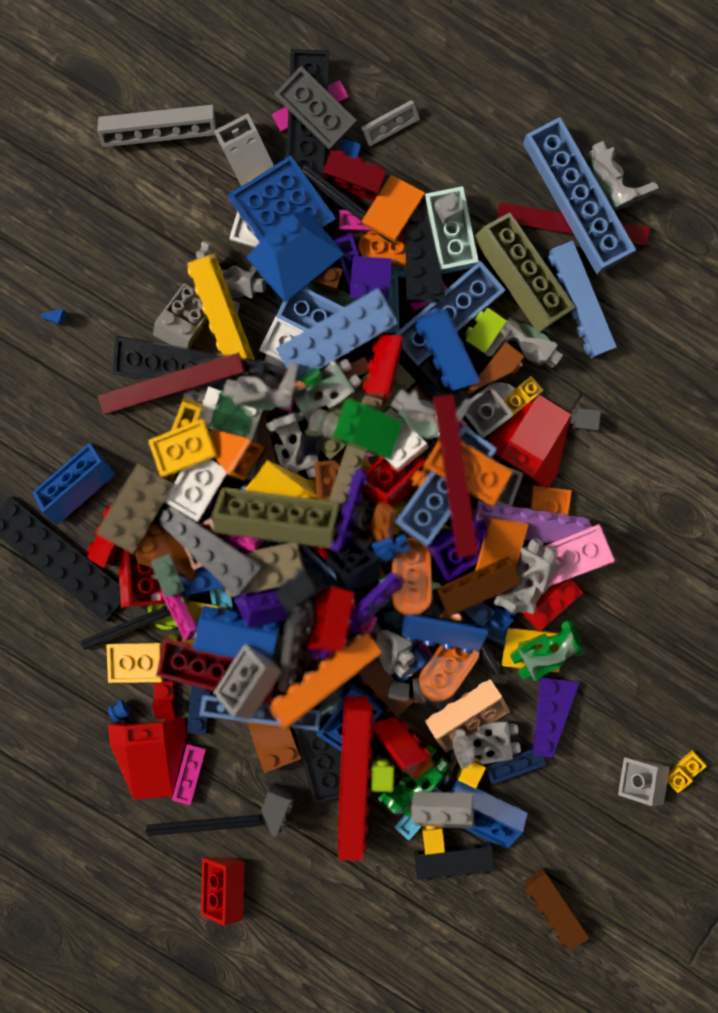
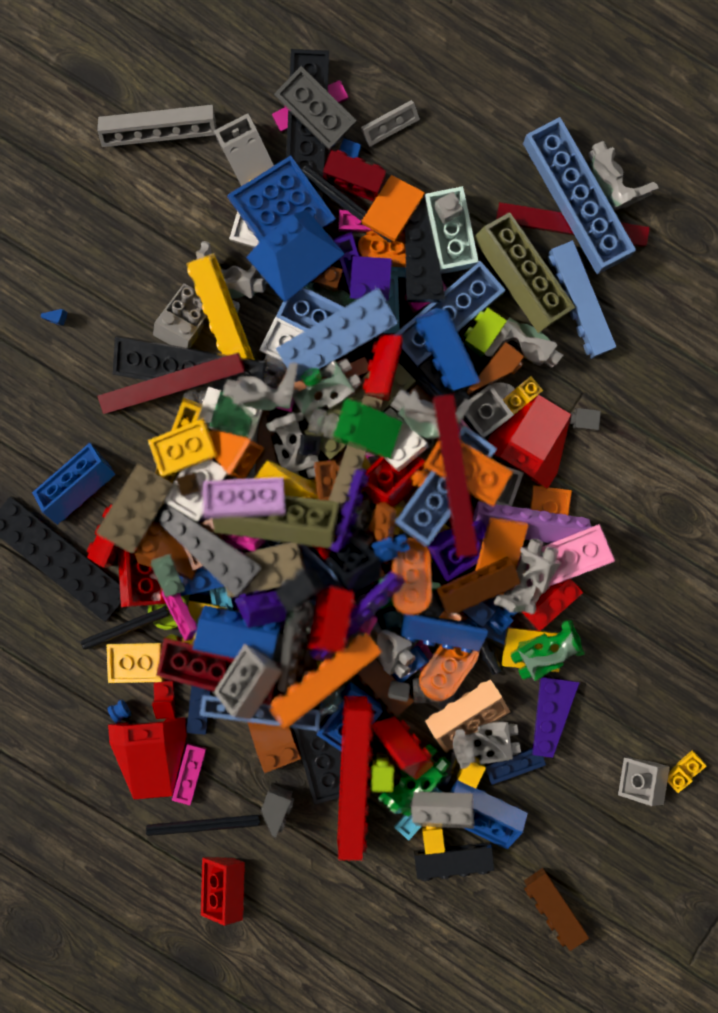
(188, 484): none -> dark brown plate
(243, 497): none -> lavender tile

